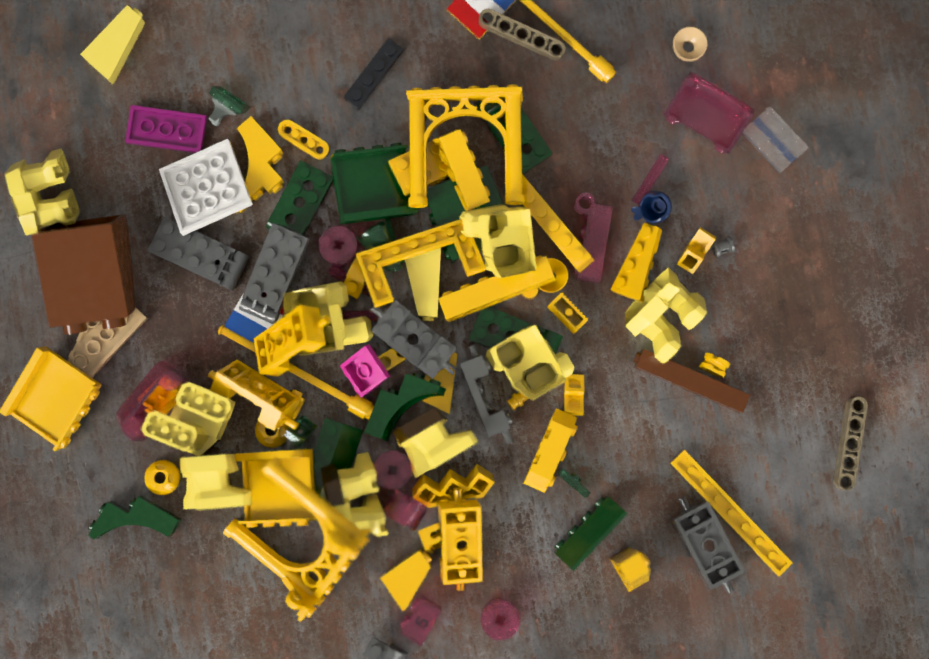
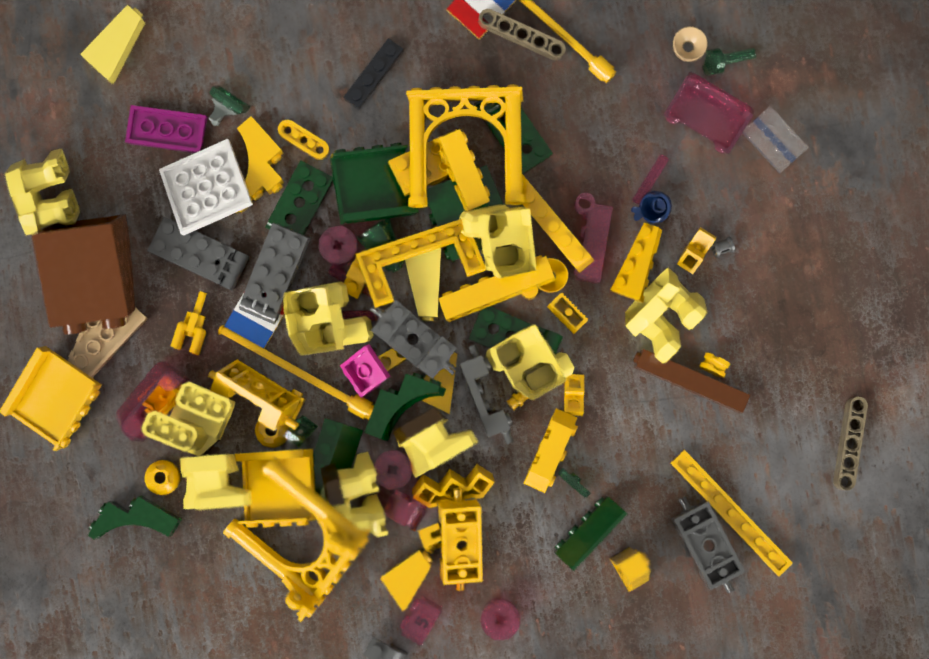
(191, 327): none -> yellow plant
(294, 332): yellow brick -> none
(716, 60): none -> clear green piece

